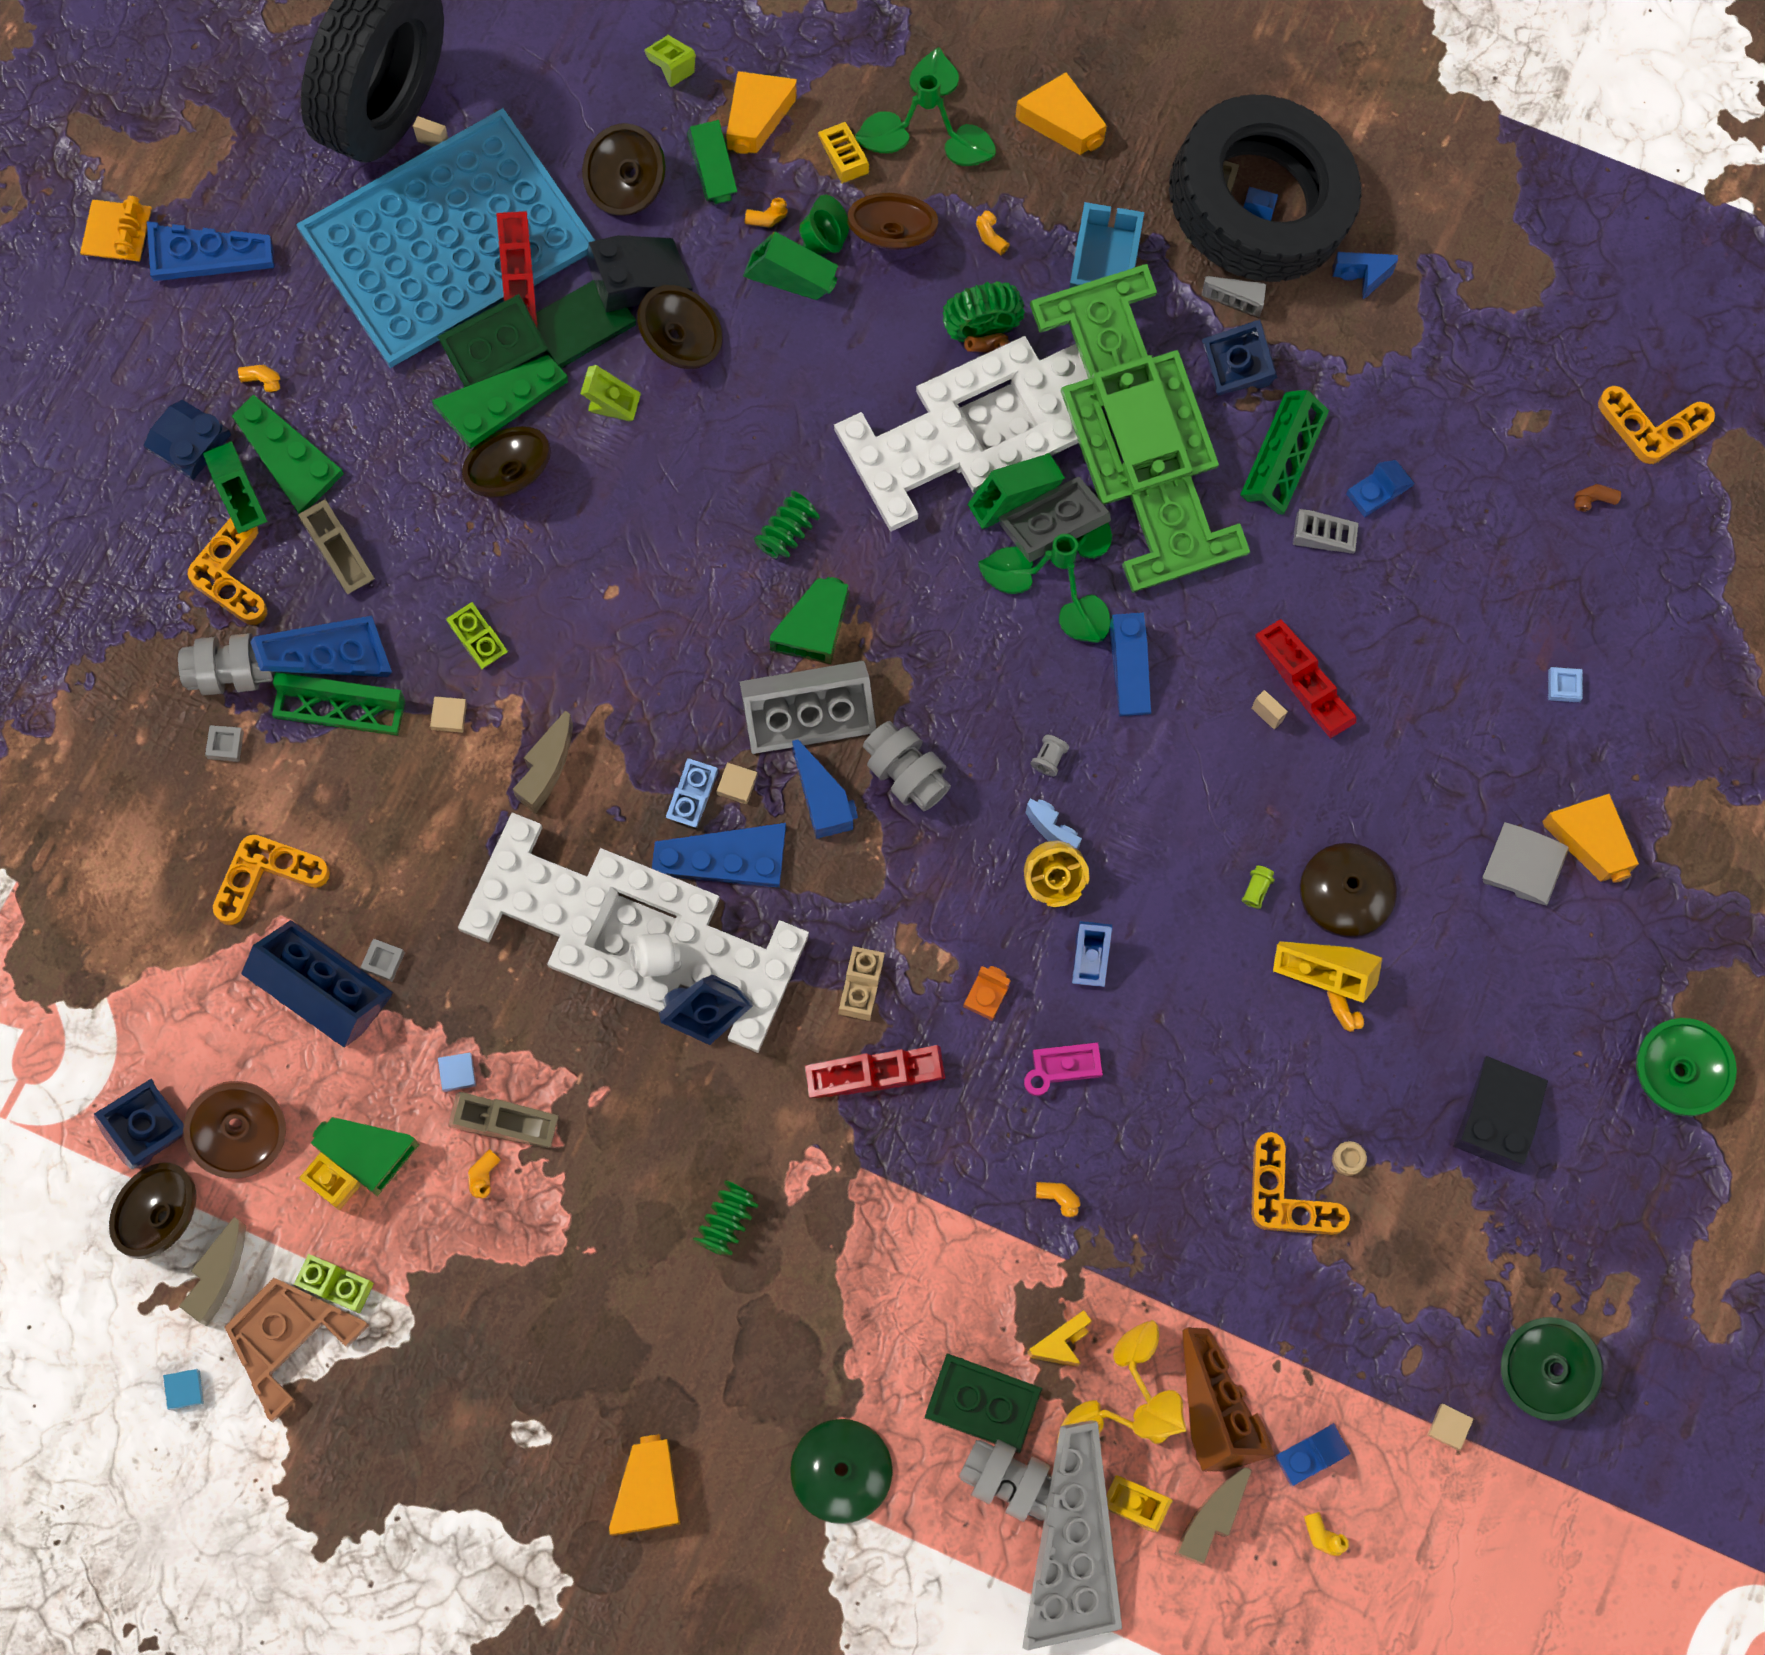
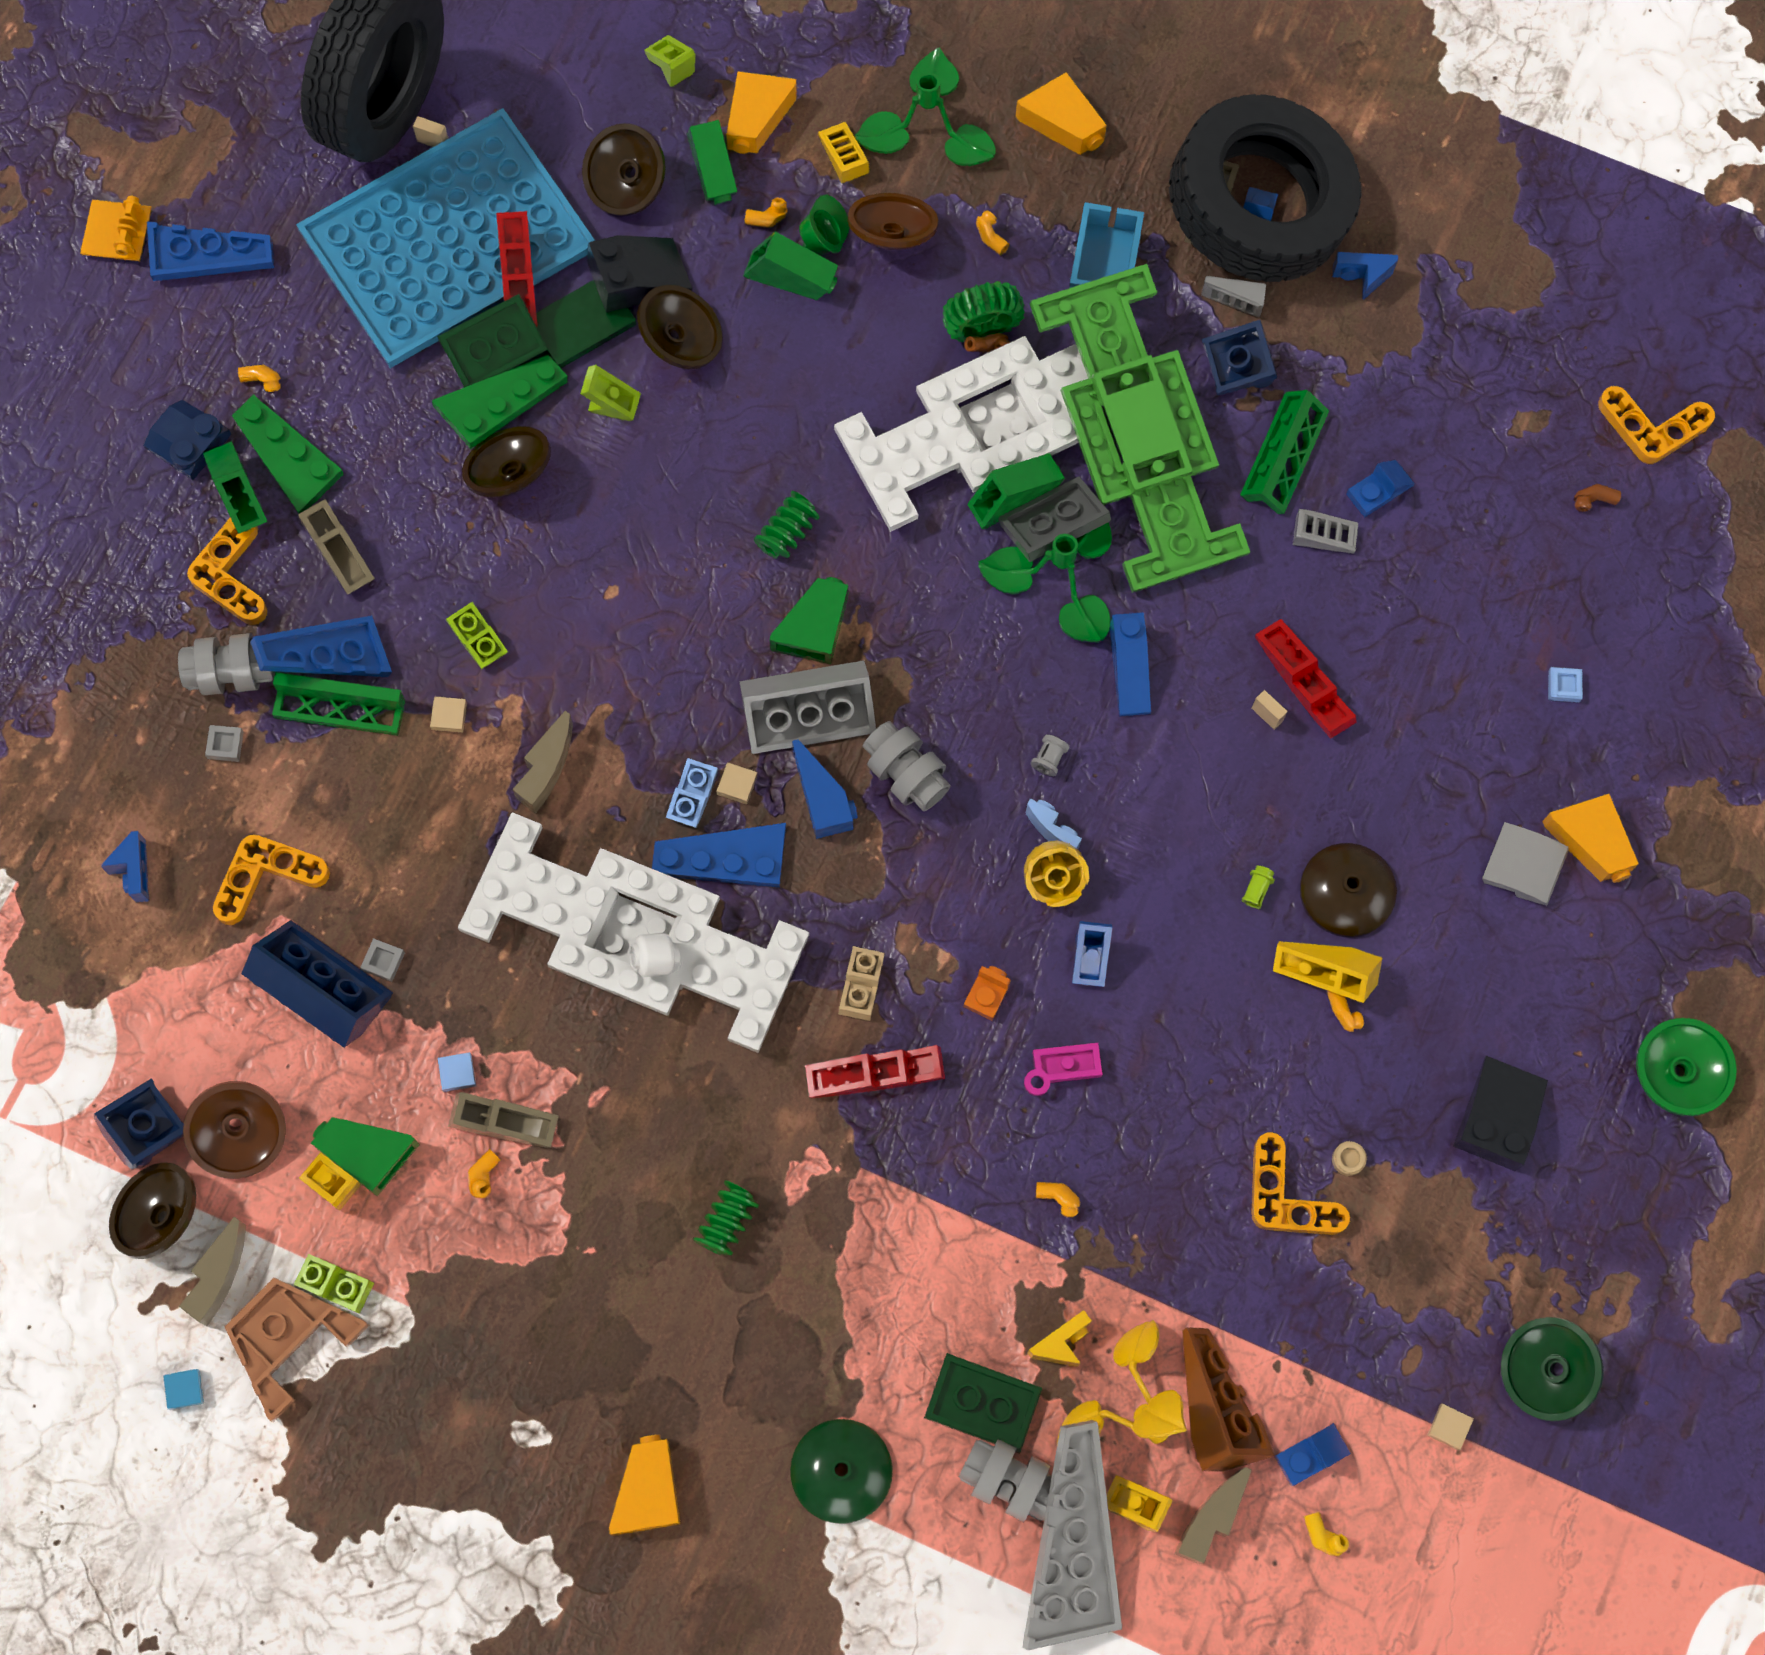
(131, 859): none -> blue slope
(704, 1008): dark blue slope -> none

